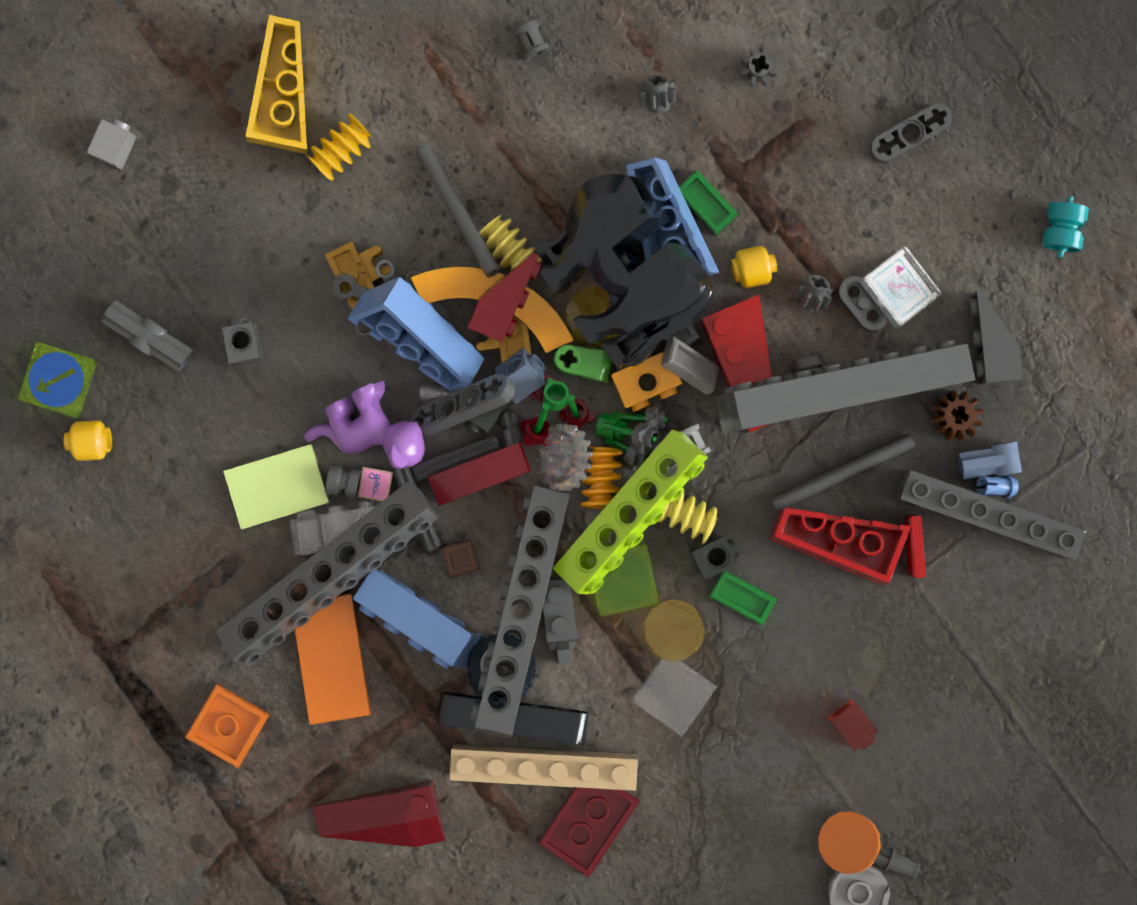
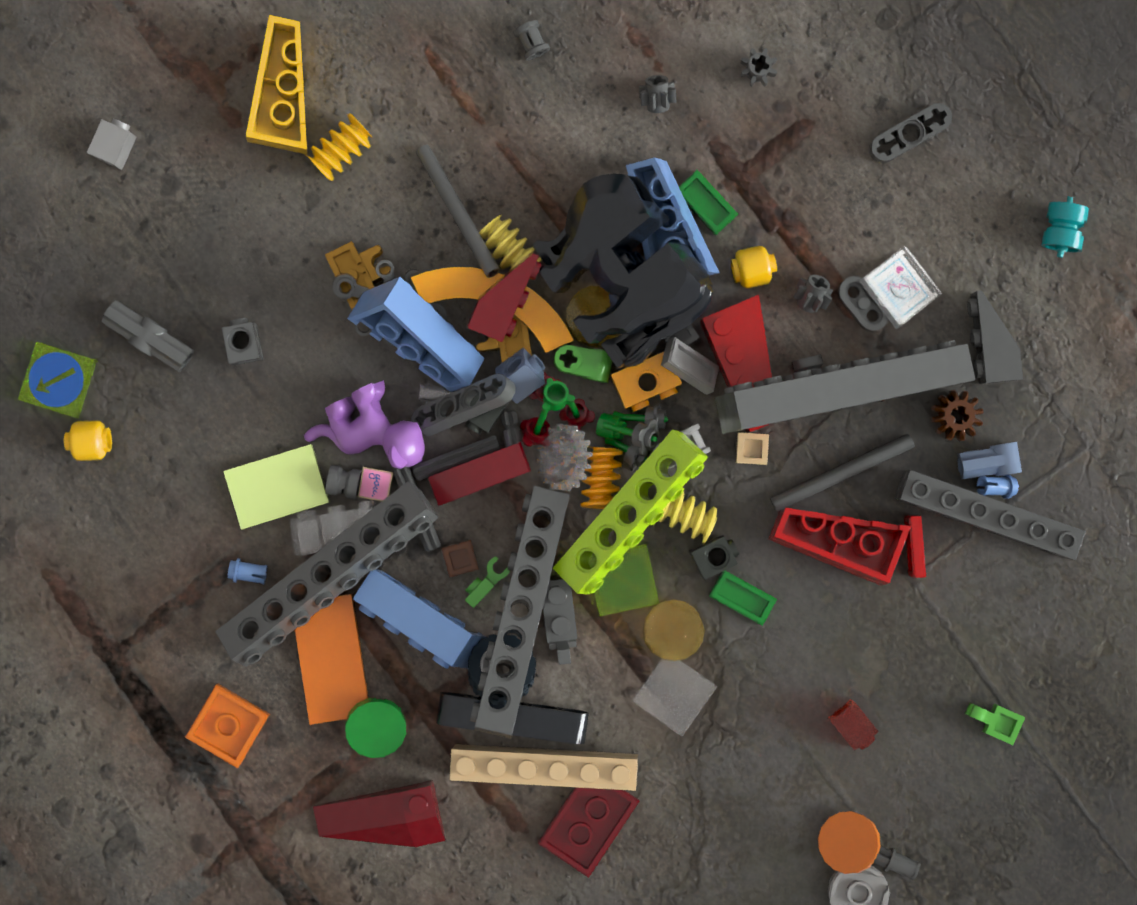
(247, 572): none -> medium blue pin
(375, 727): none -> green tile
(479, 588): none -> bright green plate
(752, 448): none -> tan plate
(999, 722): none -> bright green plate

